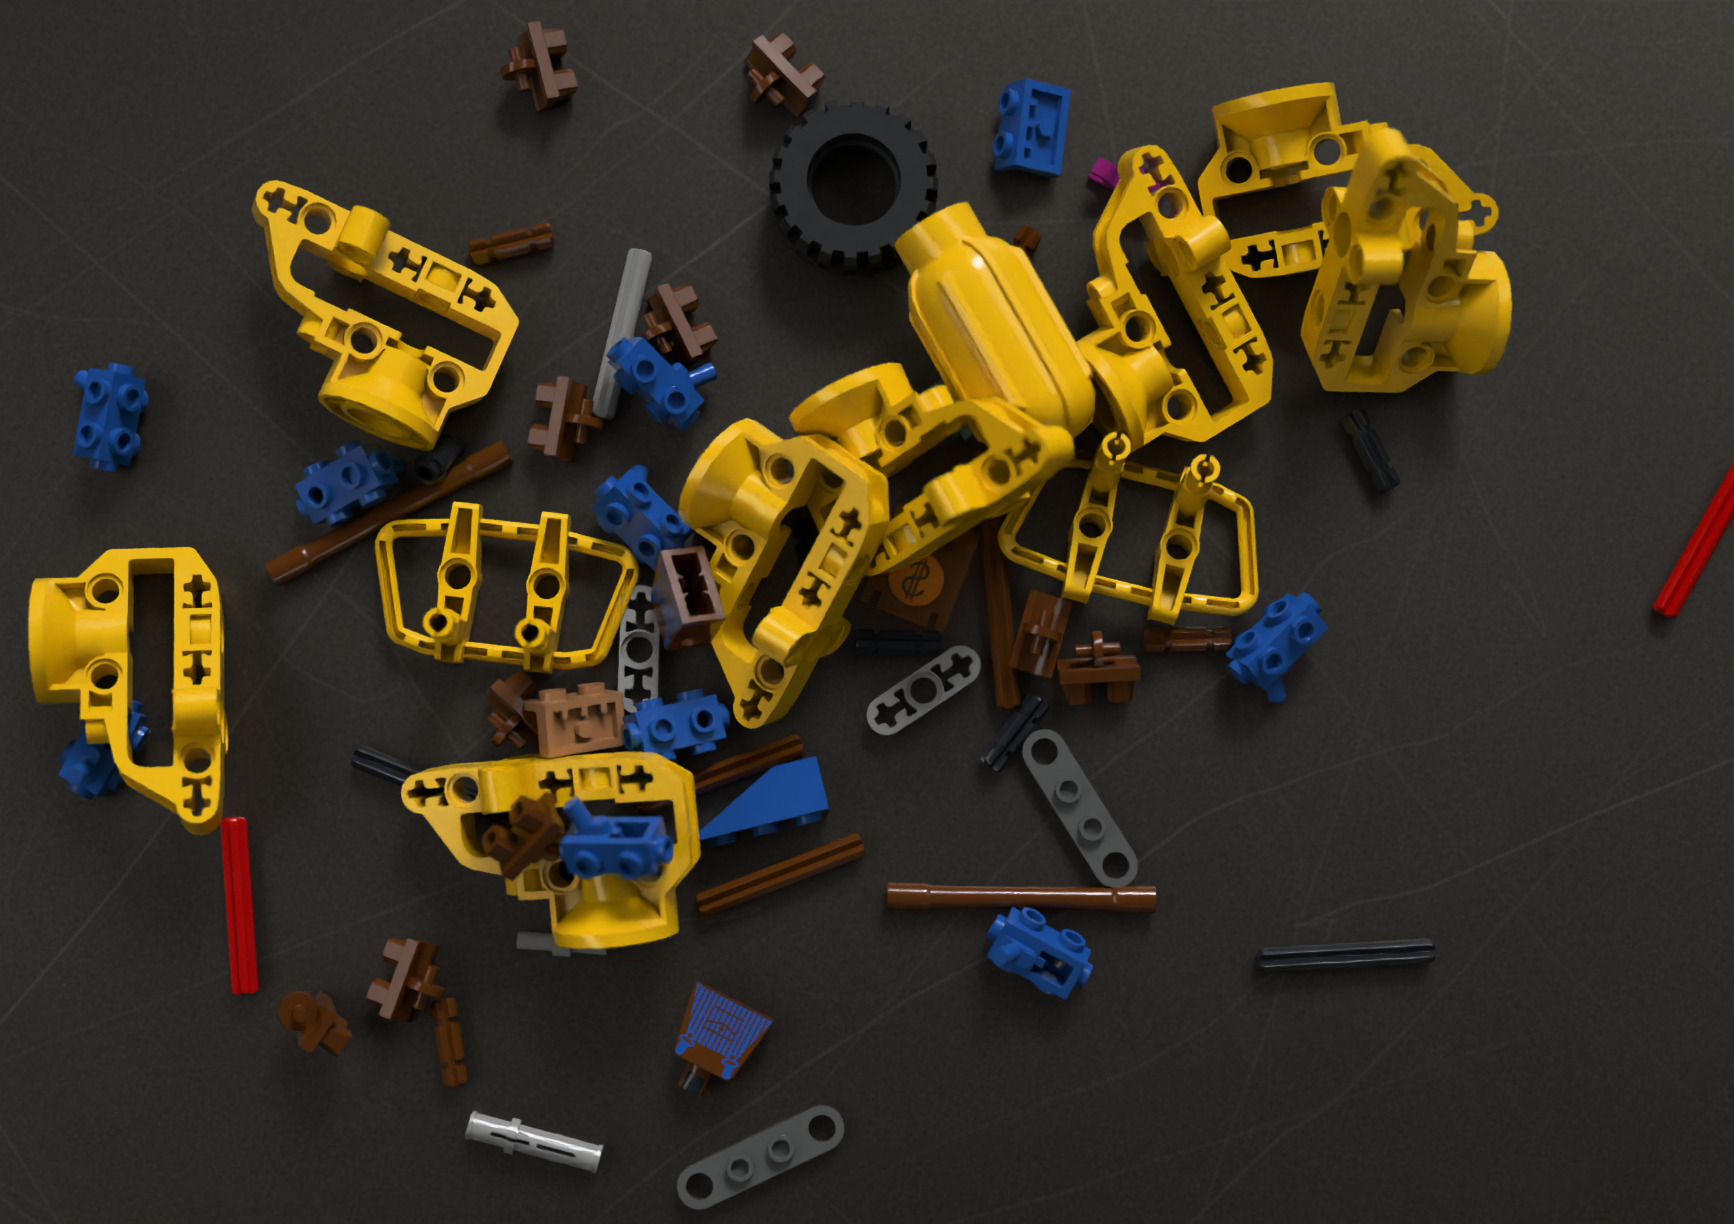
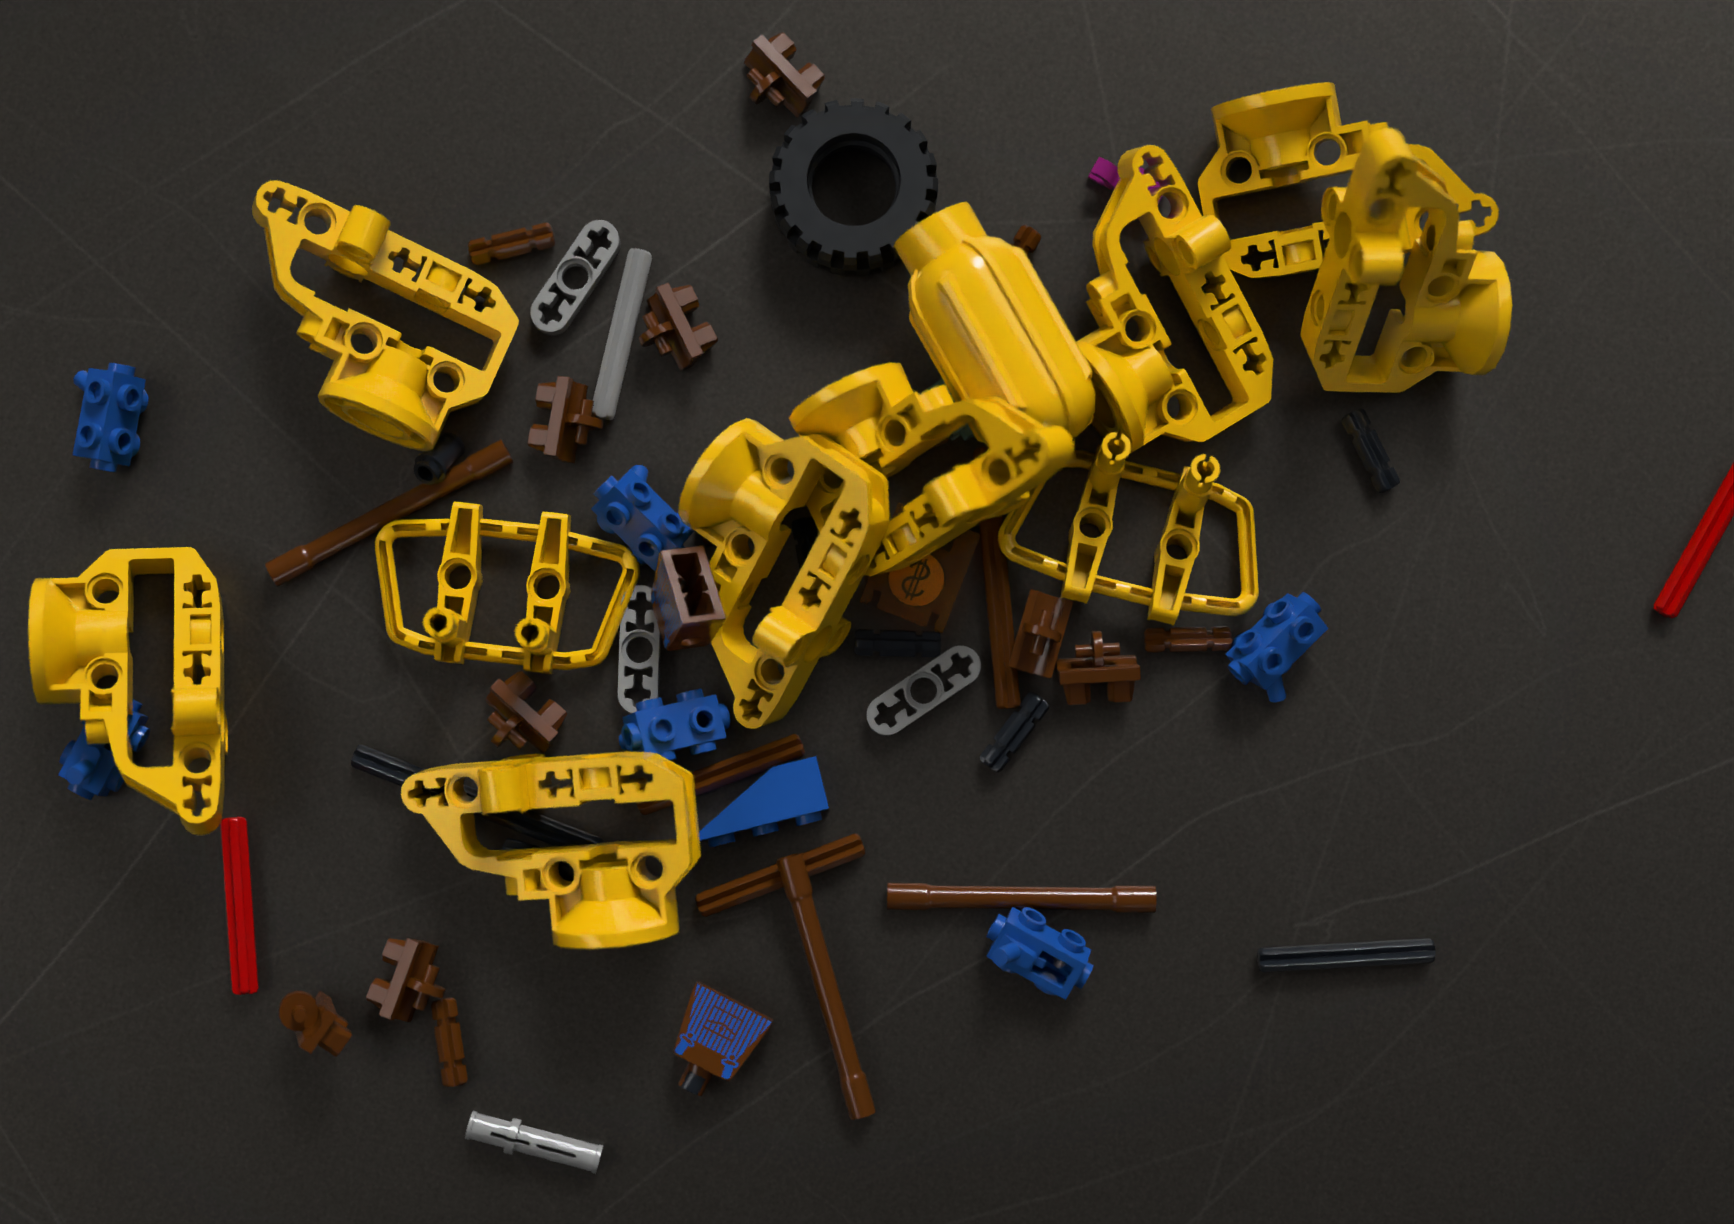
(348, 482): blue brick -> none
(531, 838): reddish brown hips -> none
(533, 68): reddish brown hips -> none
(544, 942): light grey bar -> none
(578, 720): medium nougat bracket -> none
(602, 256): none -> light grey beam
(613, 844): blue brick -> none
(665, 387): blue brick -> none
(760, 1157): dark grey plate -> none
(852, 1078): none -> reddish brown piece
(1032, 128): blue bracket -> none
(1079, 808): dark grey plate -> none

